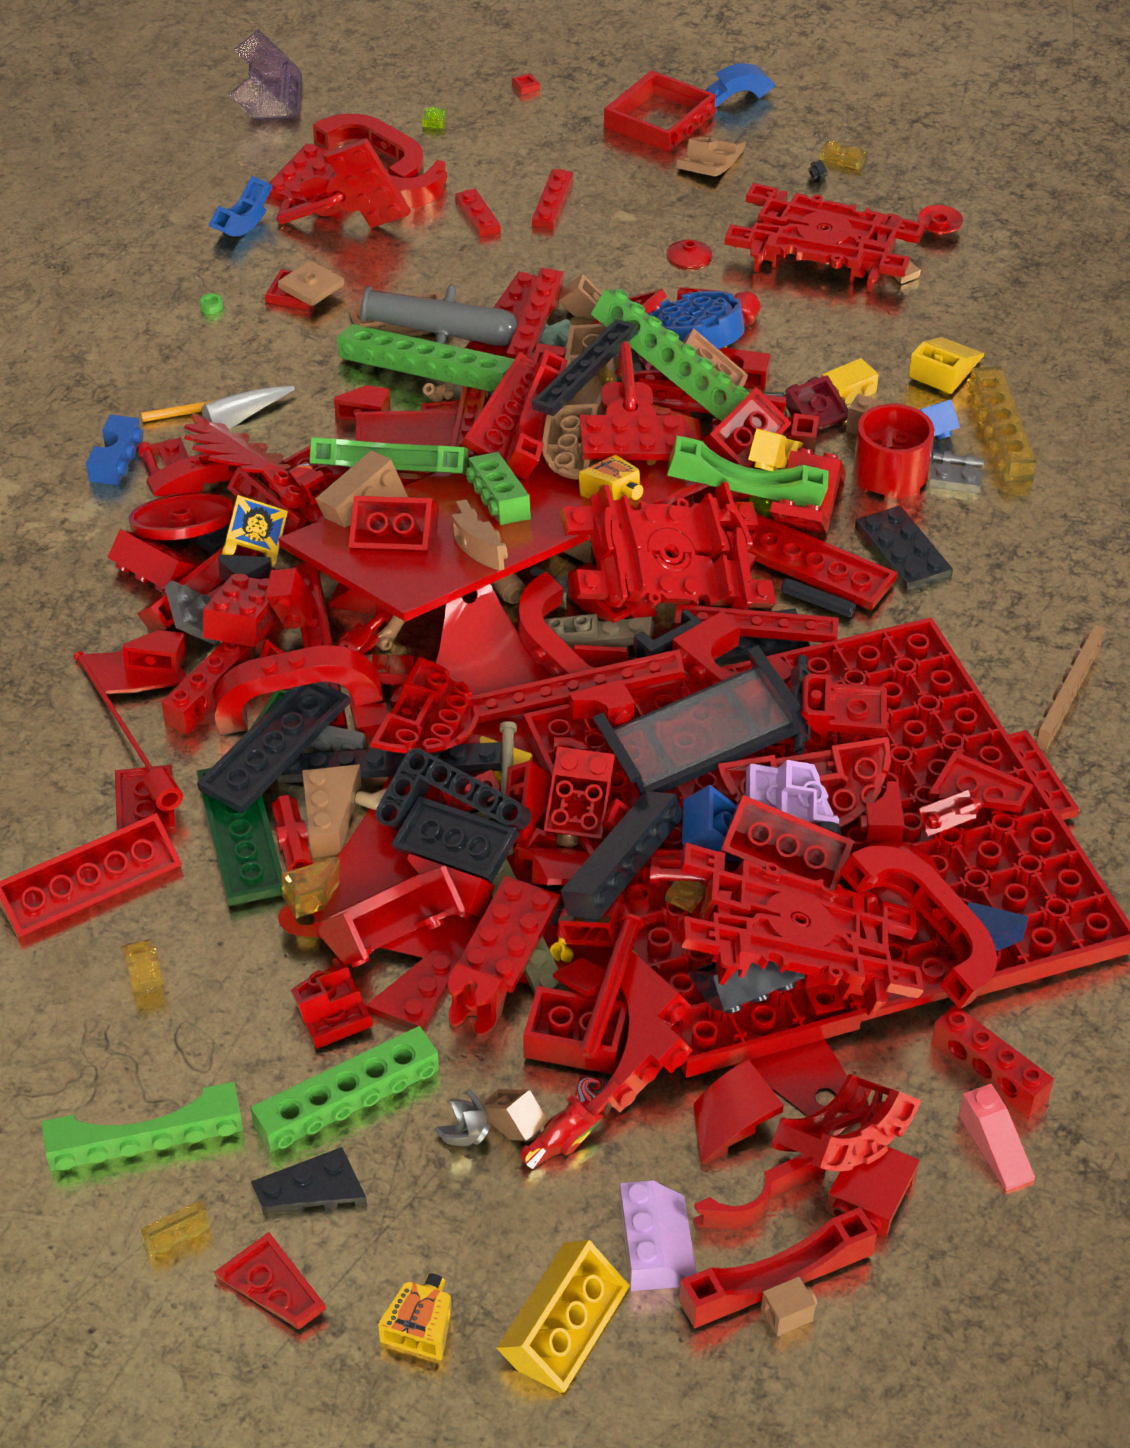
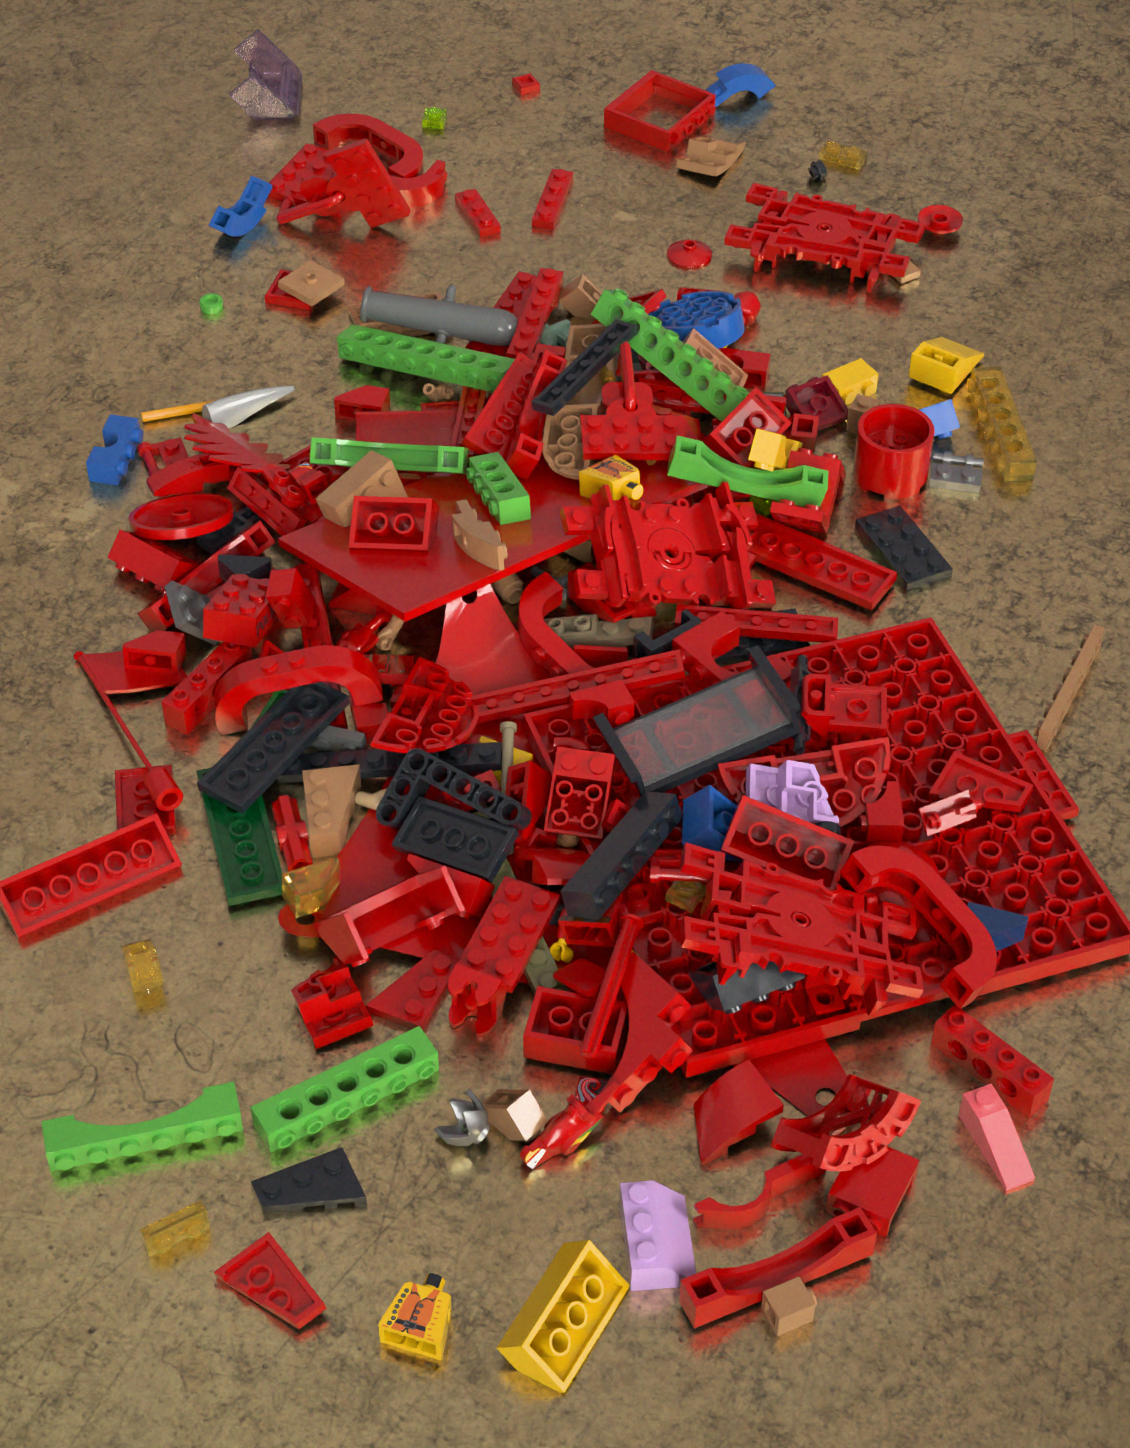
(255, 527): flag -> none
(818, 597): black axle -> none

